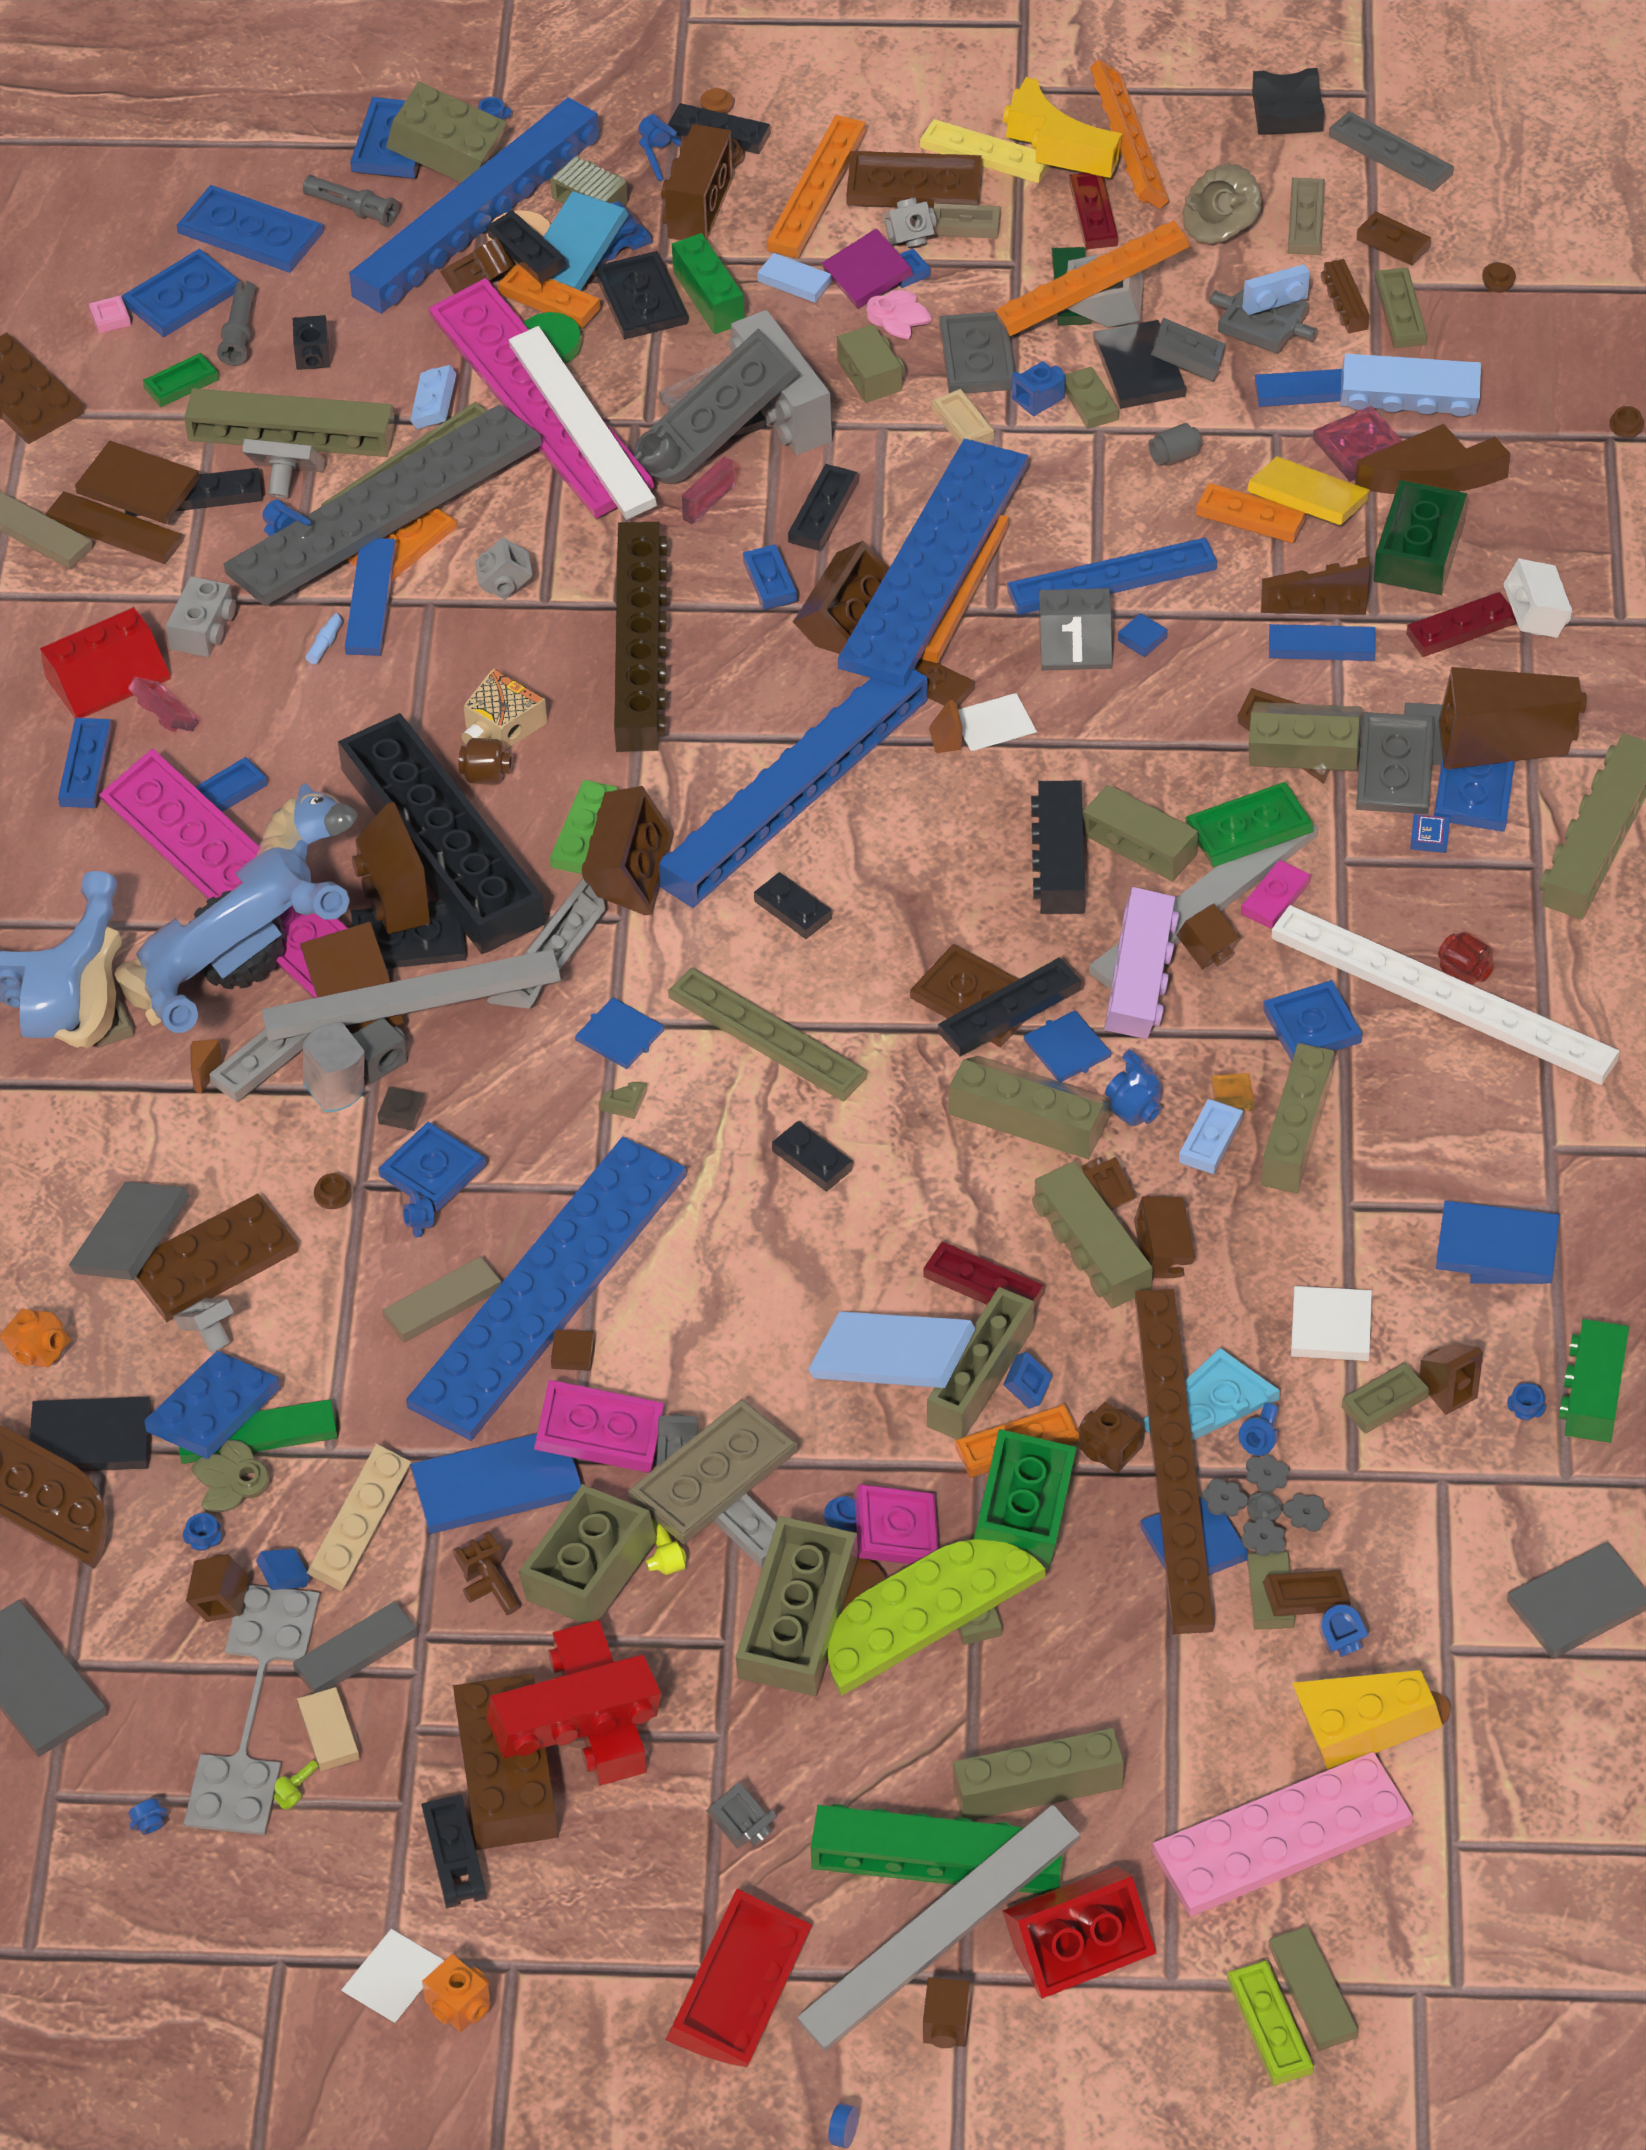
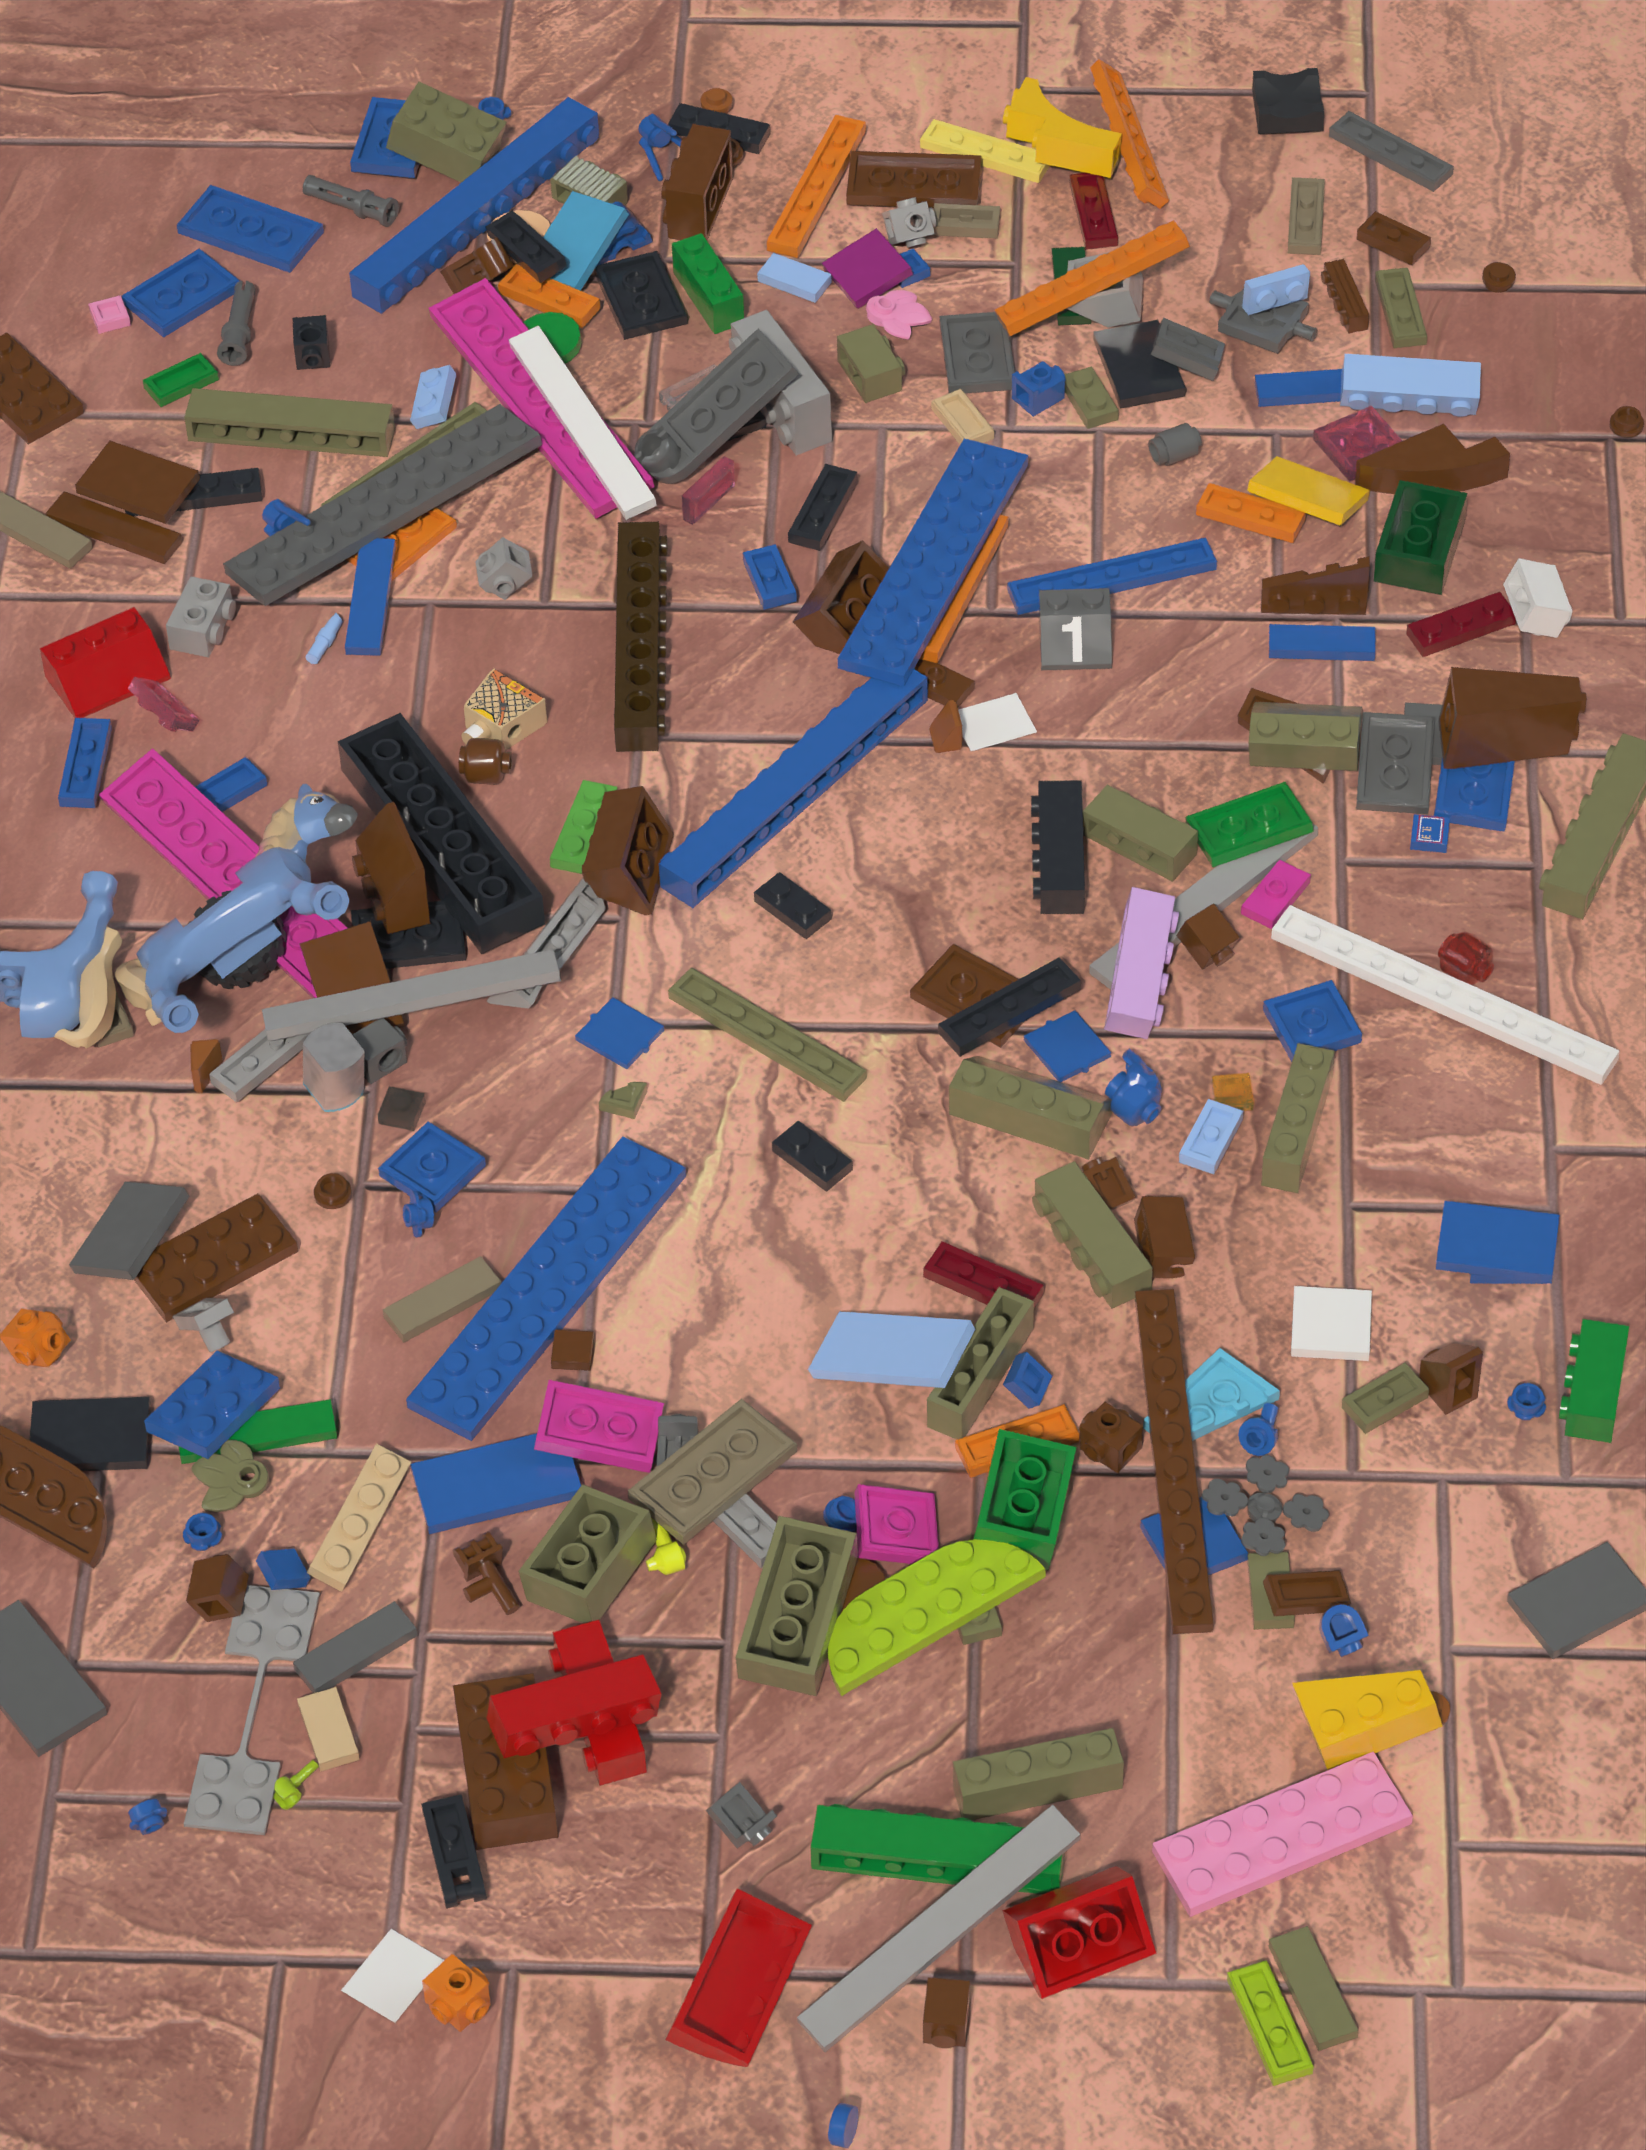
(282, 459): light grey tile -> none
(1142, 635): blue tile -> none
(1221, 204): dark tan piece -> none

